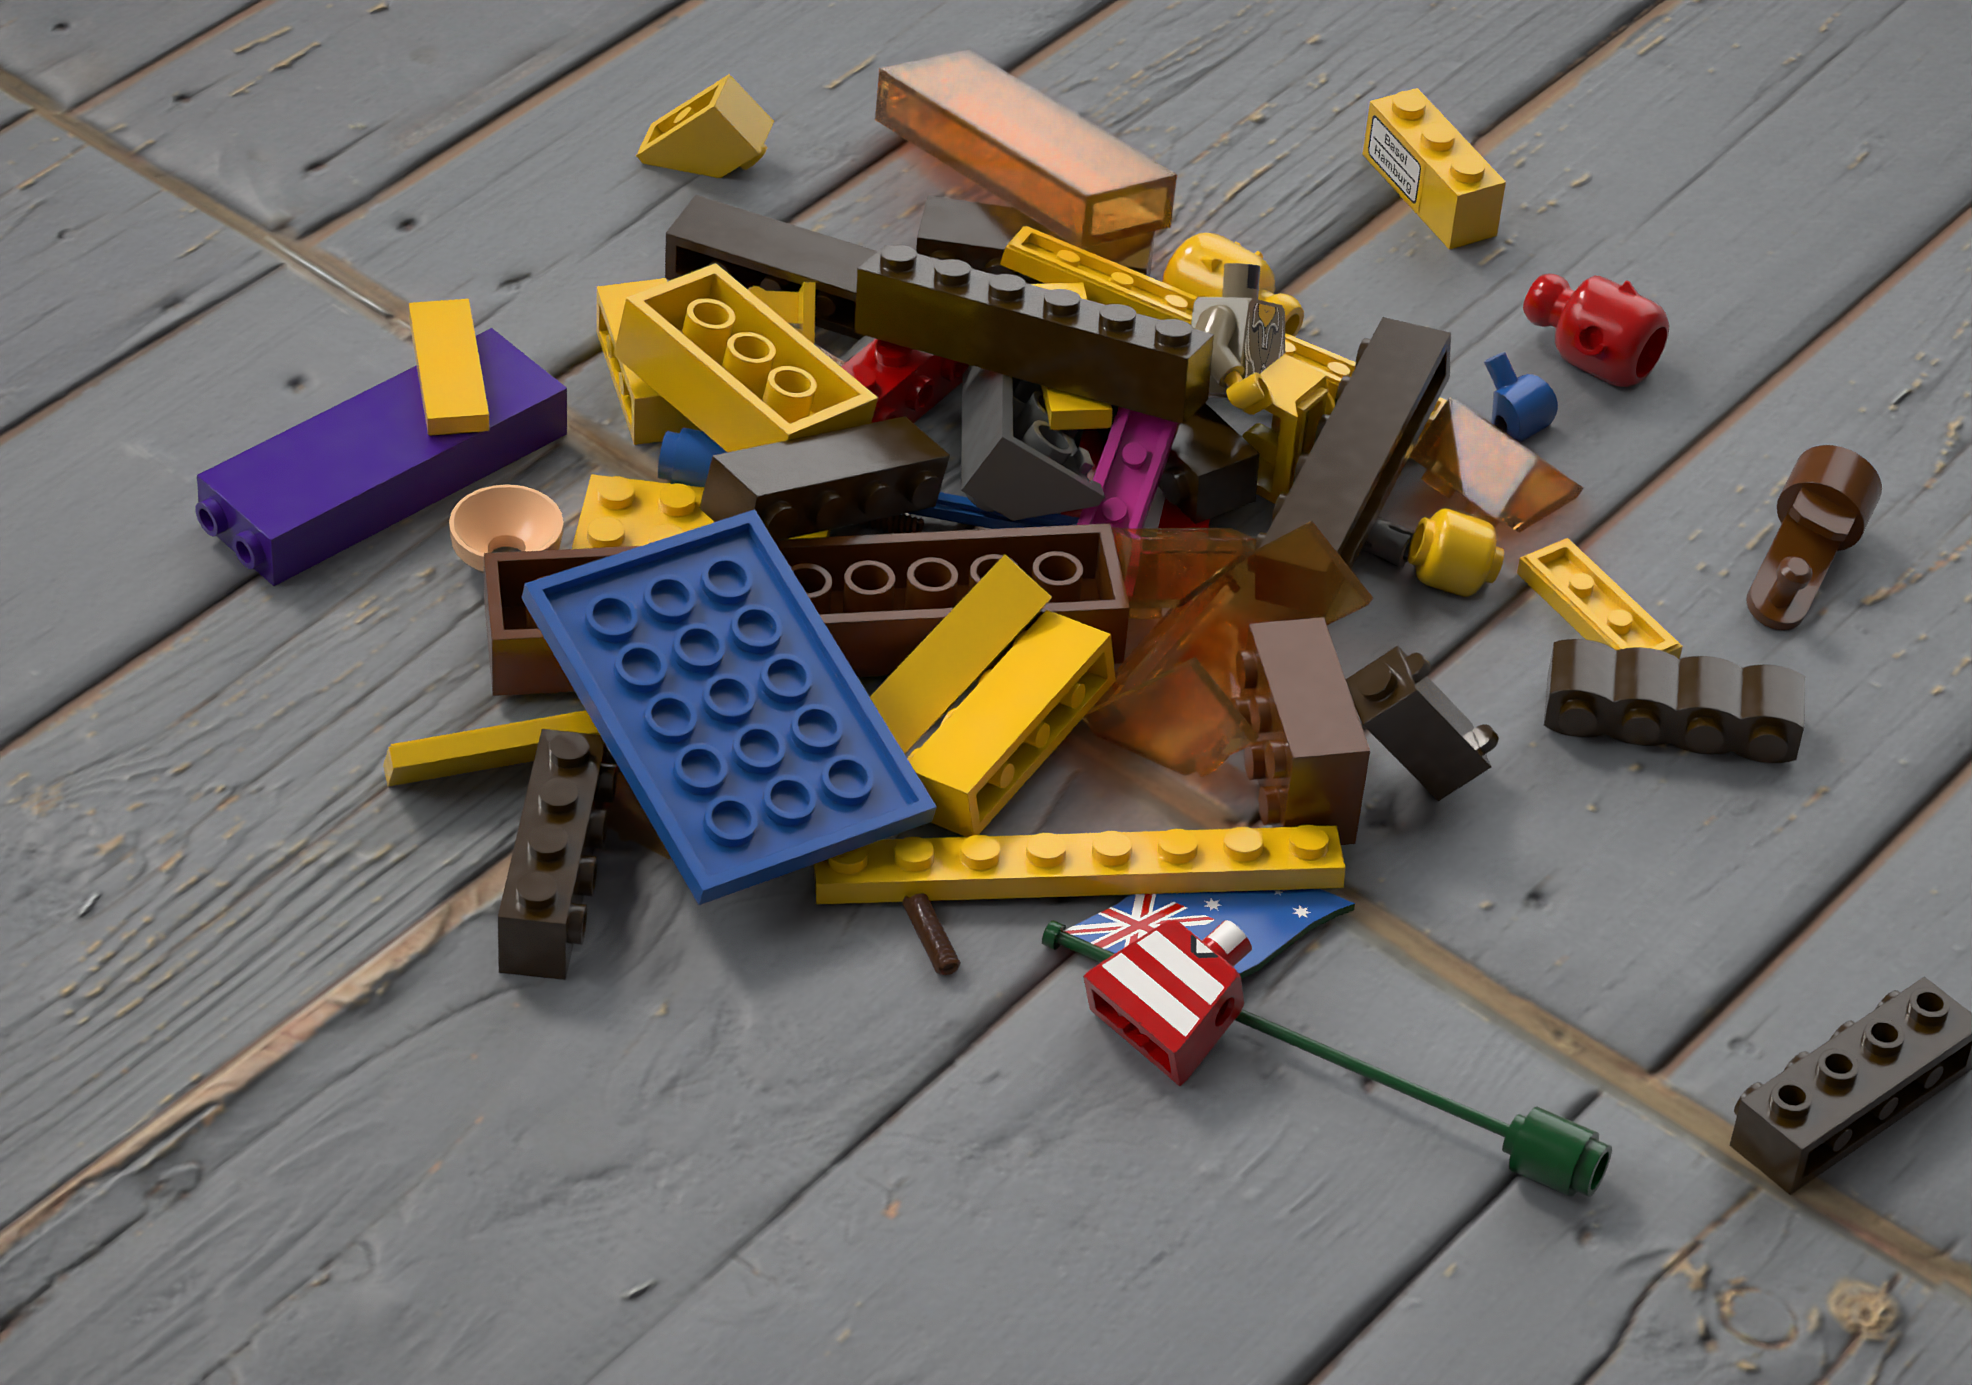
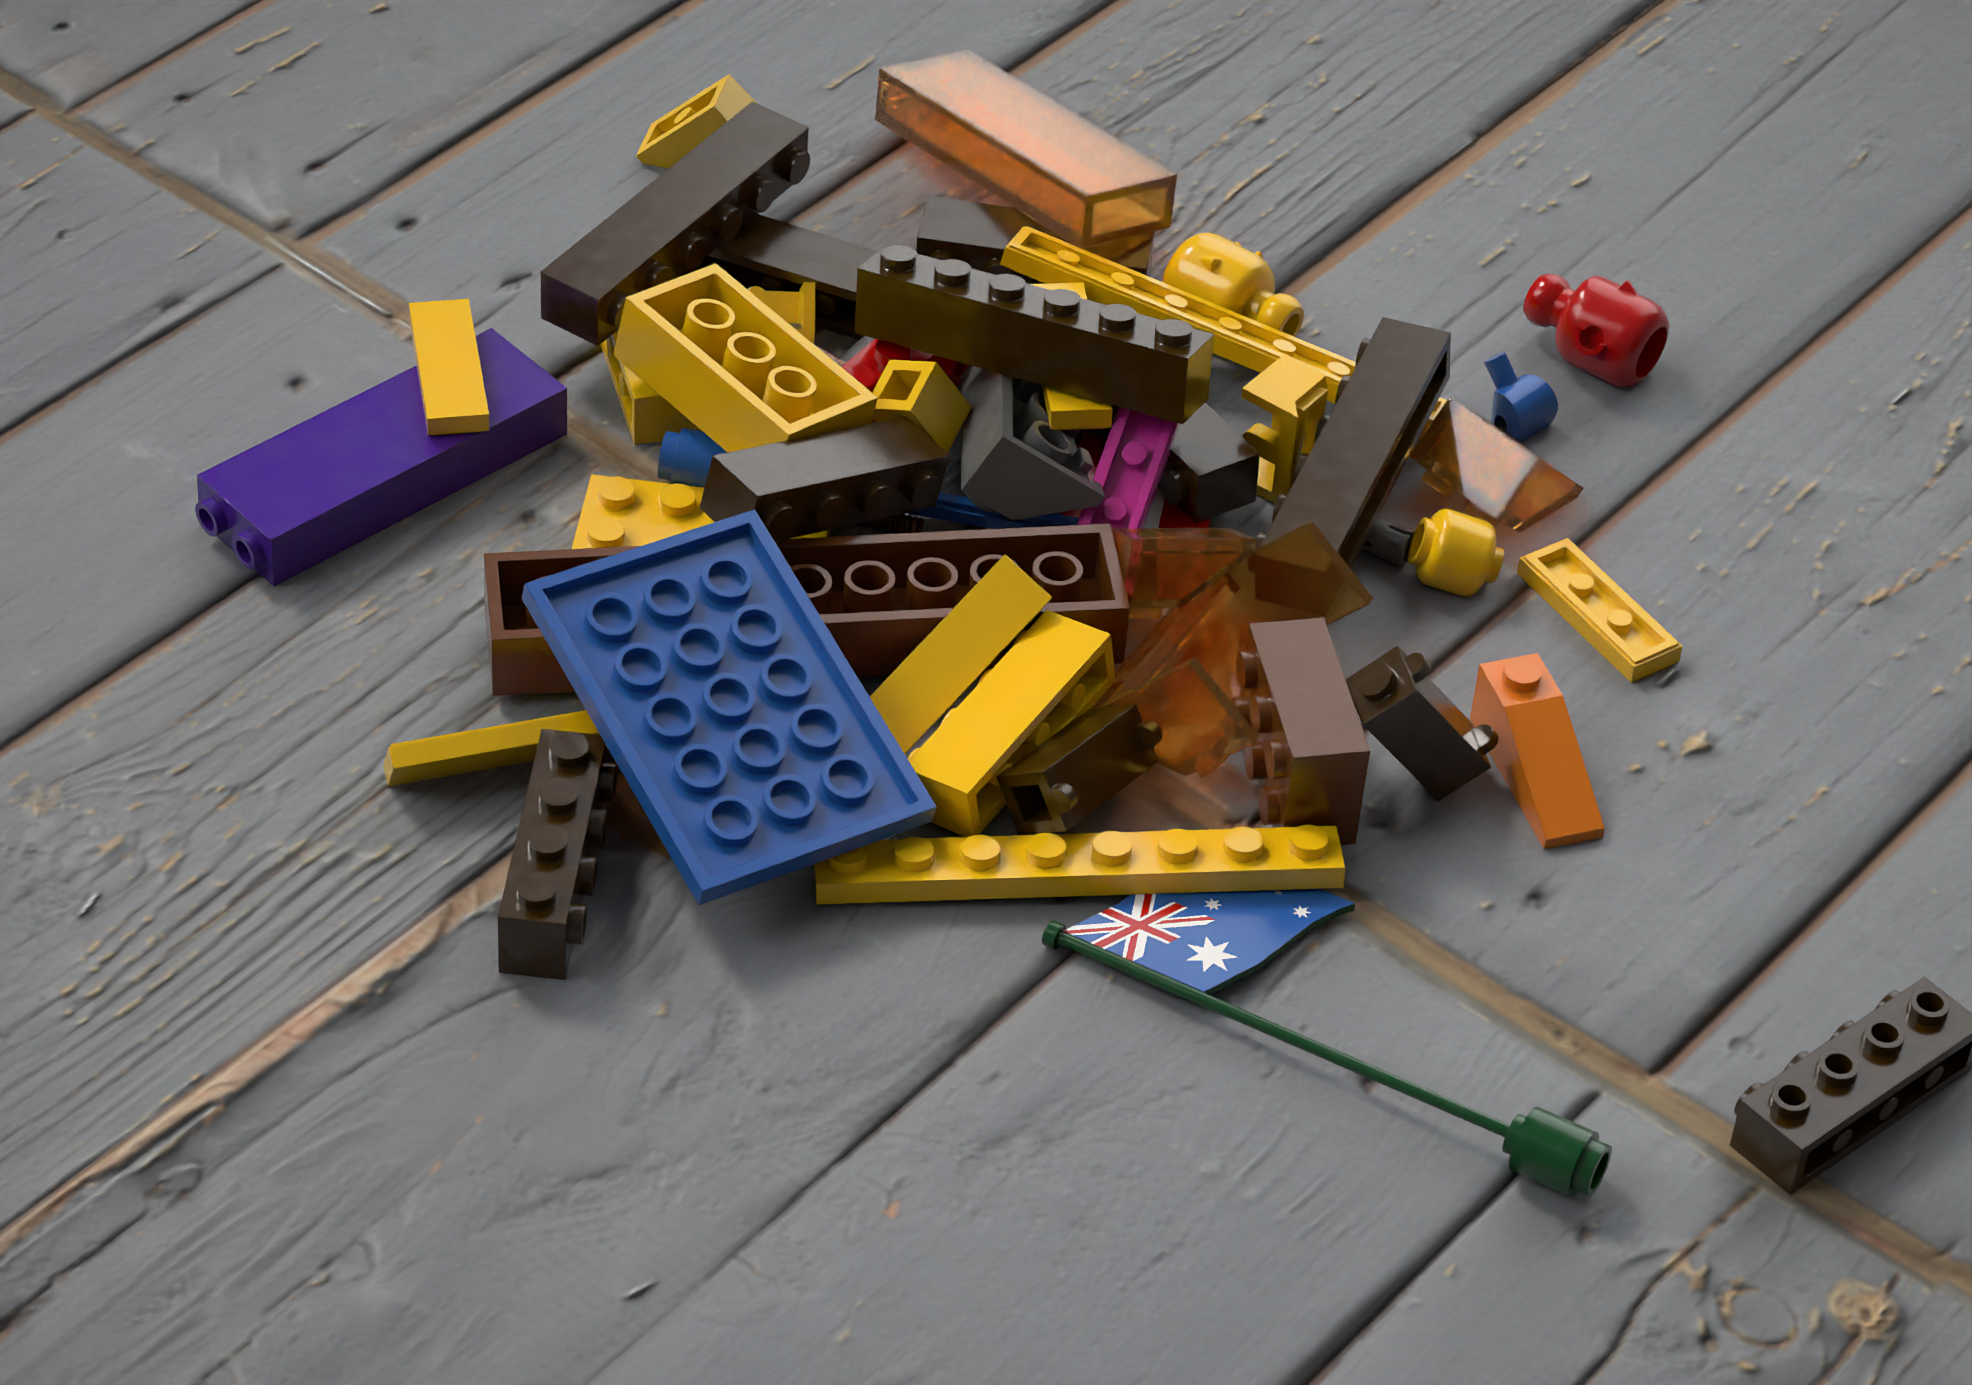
(504, 518): light nougat piece -> none
(675, 221): none -> dark brown brick
(923, 396): none -> yellow brick
(931, 934): reddish brown piece -> none
(1079, 768): none -> dark brown brick
(1171, 993): red torso -> none
(1246, 339): dark tan torso -> none
(1433, 168): yellow brick -> none
(1537, 749): none -> orange slope
(1687, 701): dark brown brick -> none
(1820, 513): reddish brown piece -> none

